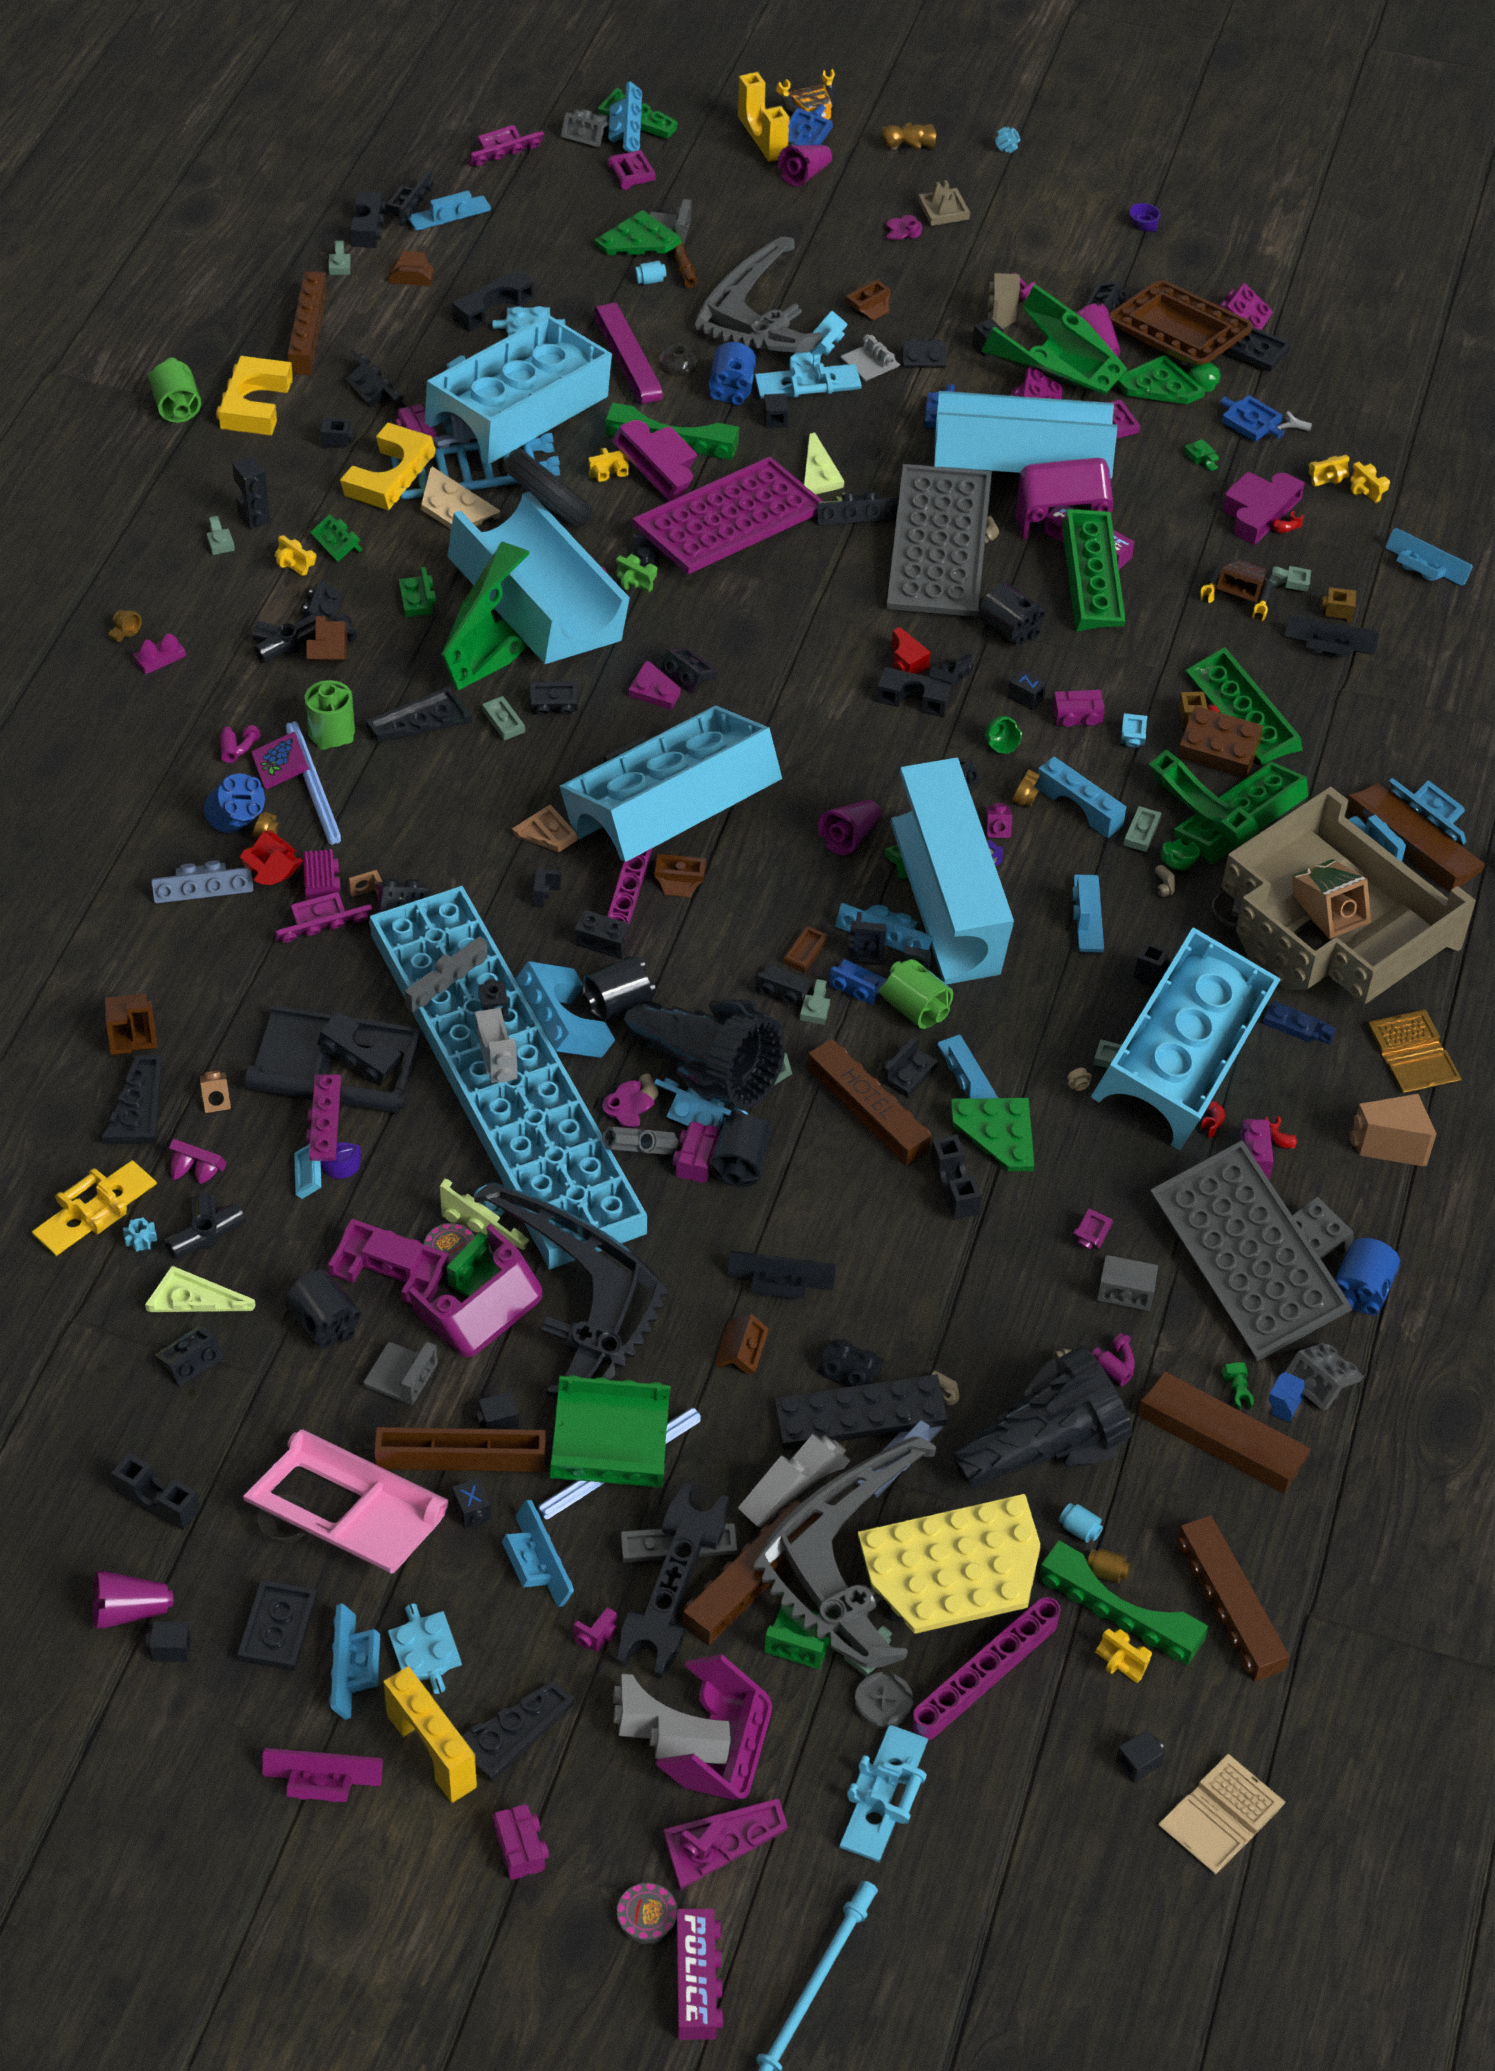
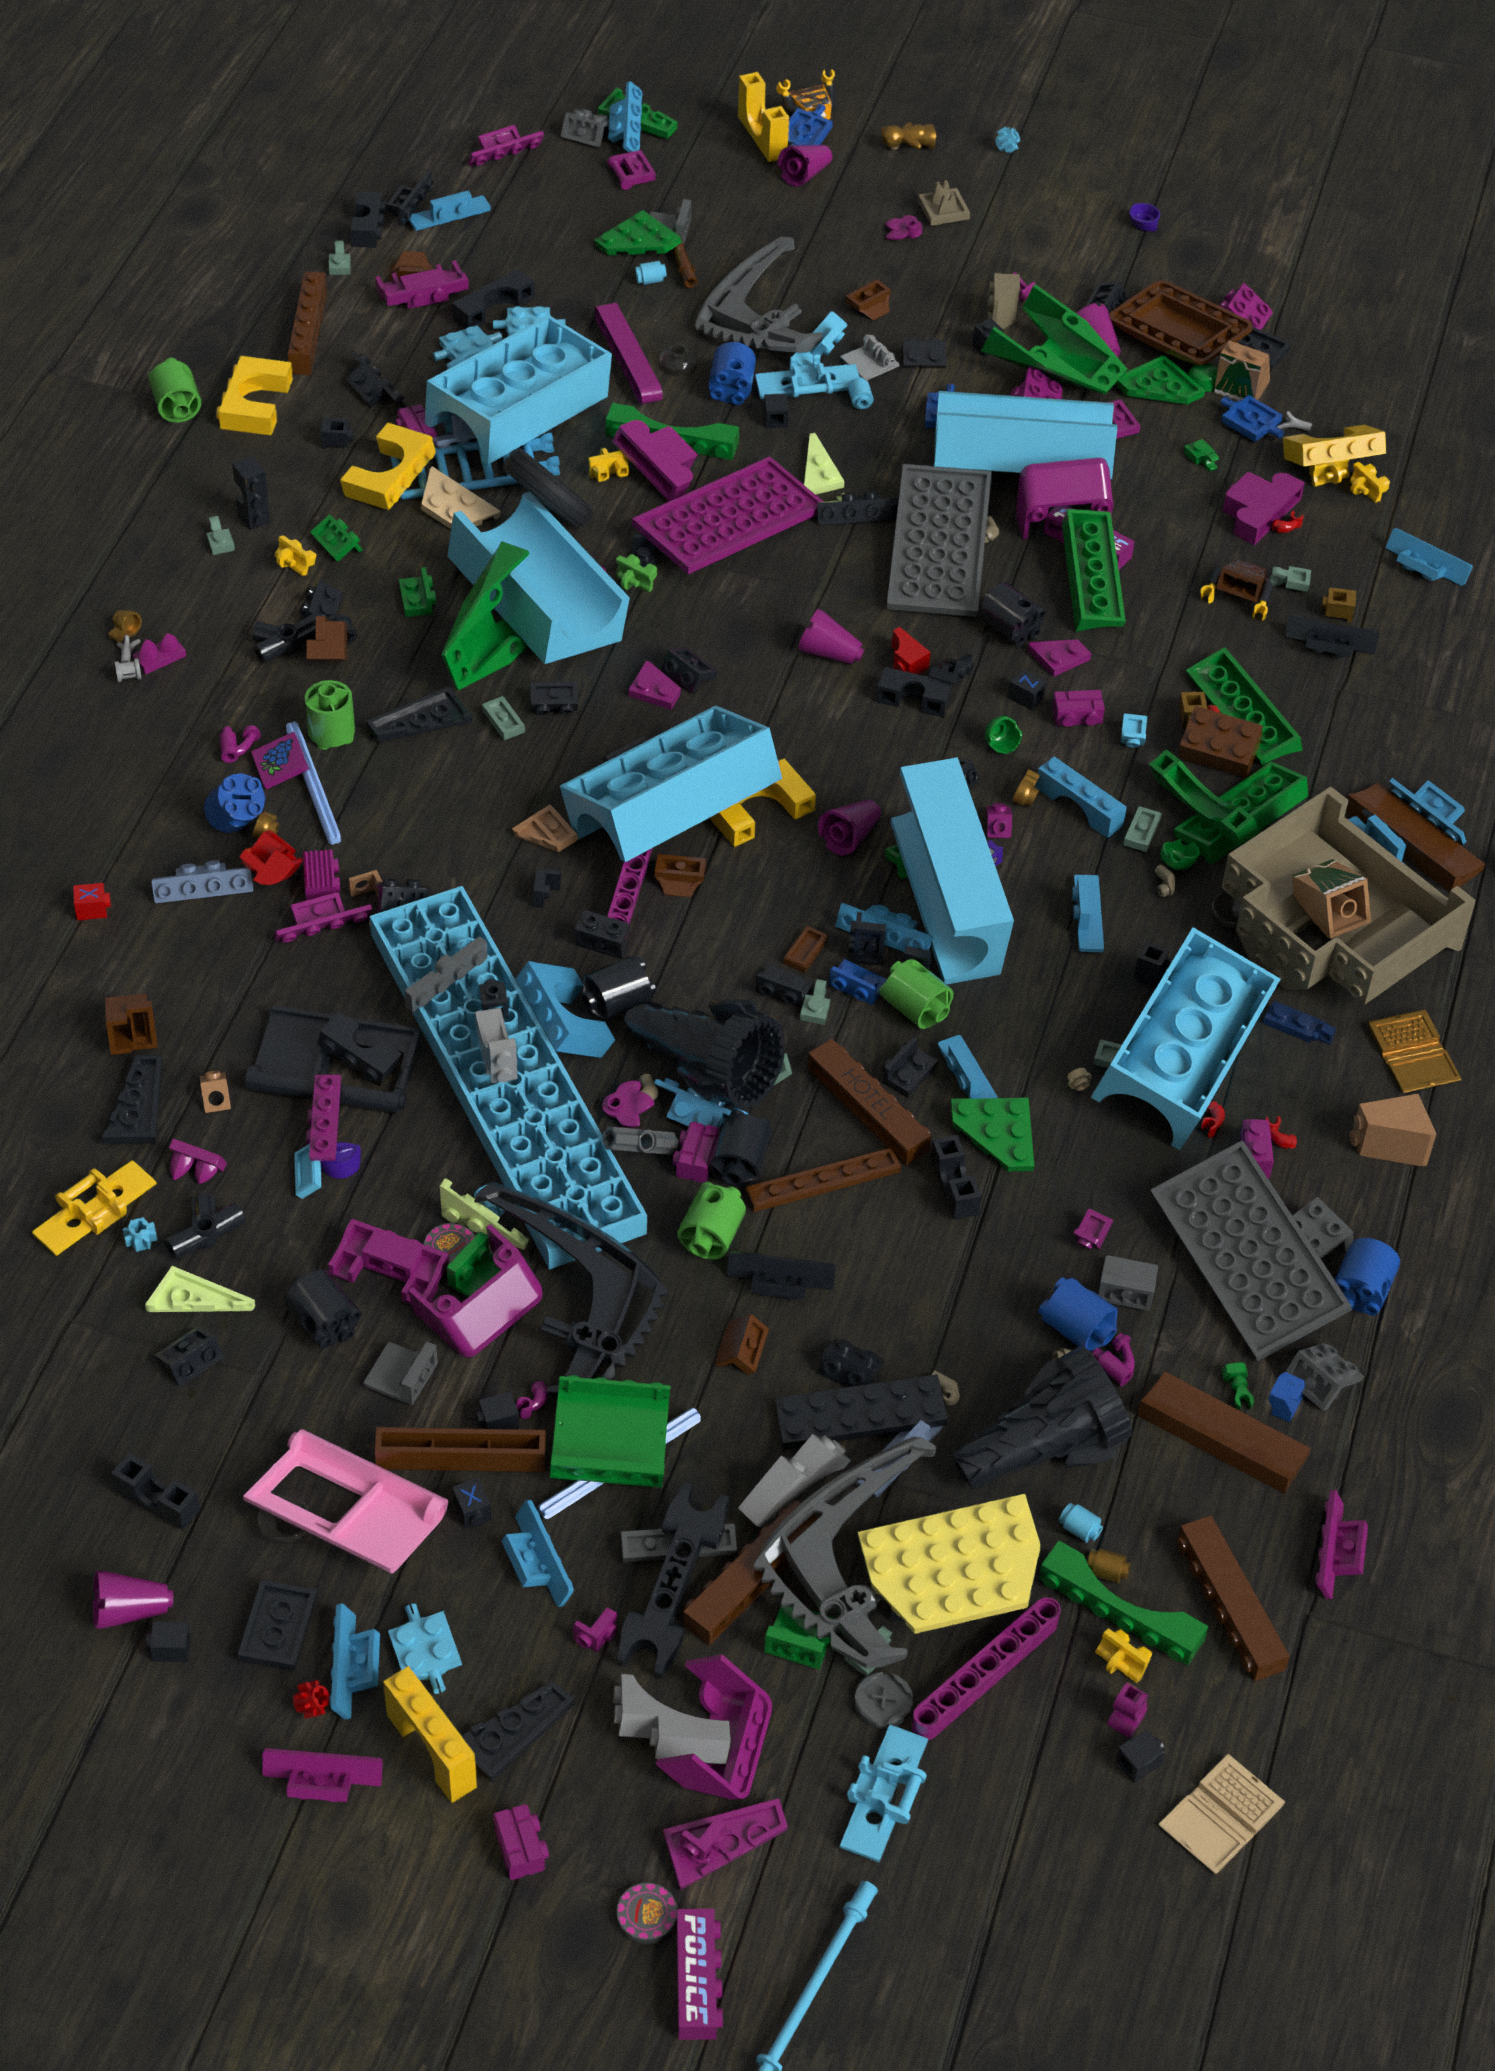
(91, 901): none -> red brick
(127, 648): none -> light grey bar
(128, 670): none -> light grey bush
(311, 1699): none -> red gear
(423, 287): none -> magenta bracket
(465, 343): none -> medium azure plate
(528, 1405): none -> magenta arm
(712, 1221): none -> bright green cylinder
(789, 792): none -> yellow arch
(822, 1179): none -> reddish brown tile
(830, 640): none -> magenta cone
(860, 393): none -> medium azure brick
(1059, 655): none -> magenta wing
(1080, 1314): none -> blue cylinder
(1129, 1710): none -> magenta leg
(1242, 372): none -> slope
(1342, 1546): none -> magenta bracket
(1356, 443): none -> yellow arch

